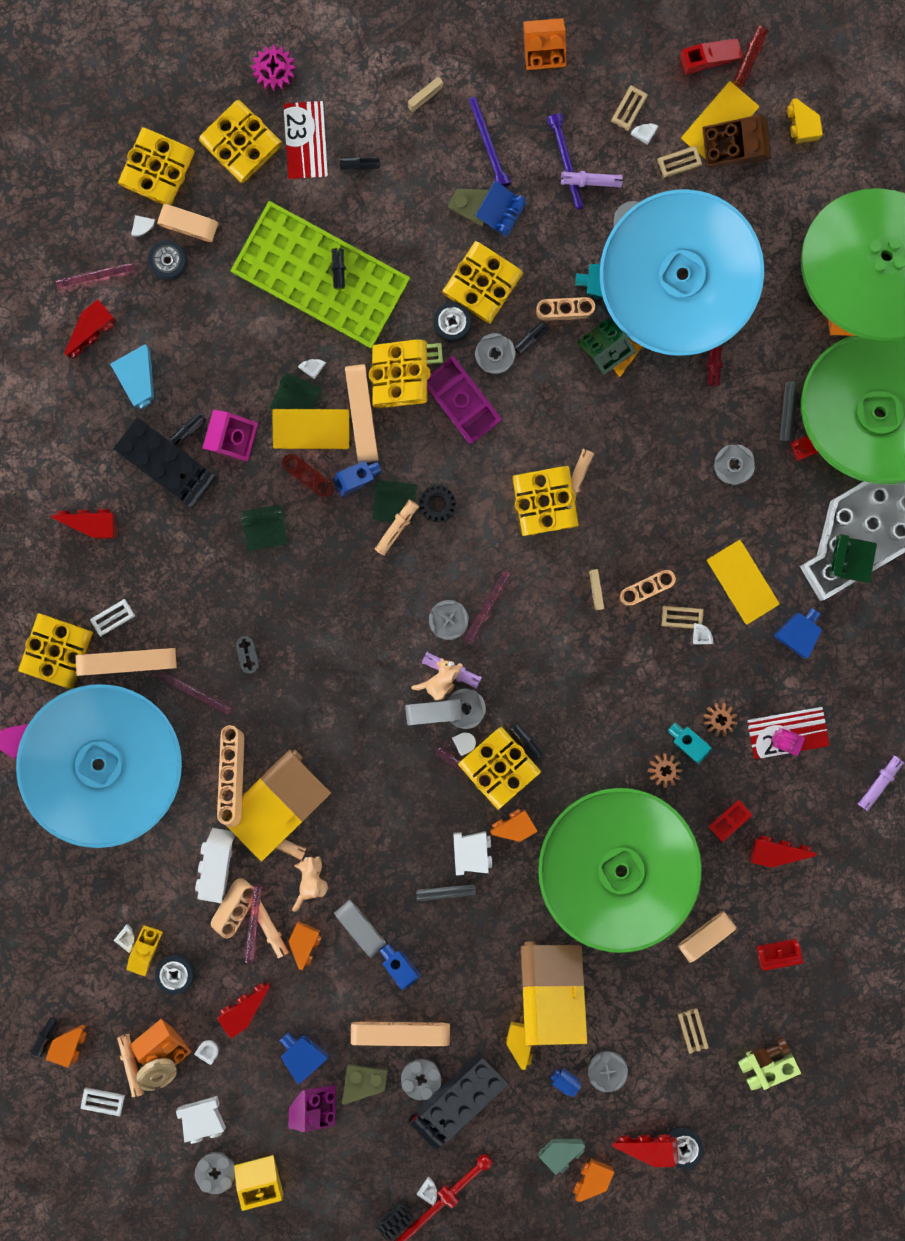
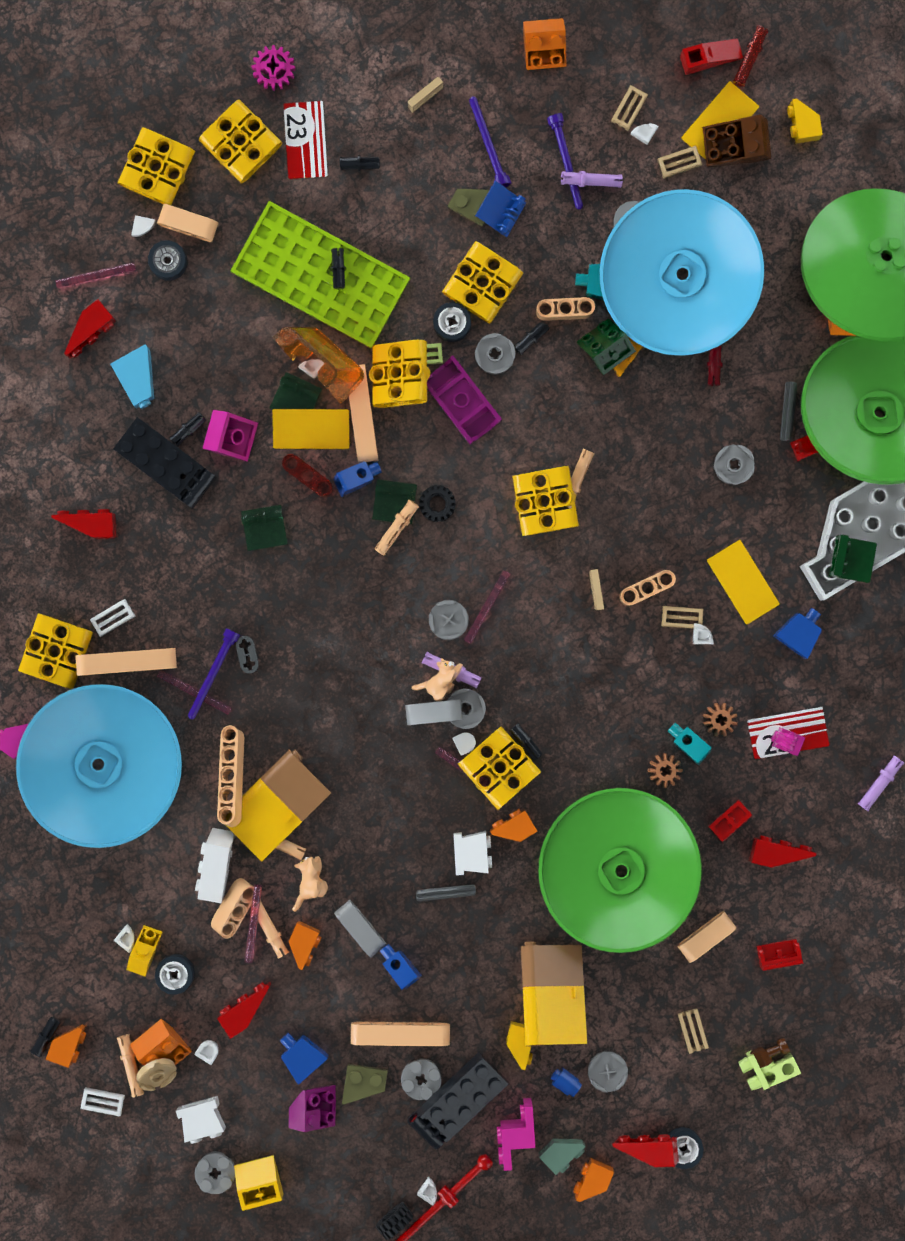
(229, 639): none -> dark purple piece
(338, 374): none -> clear orange windscreen
(516, 1134): none -> dark pink bracket

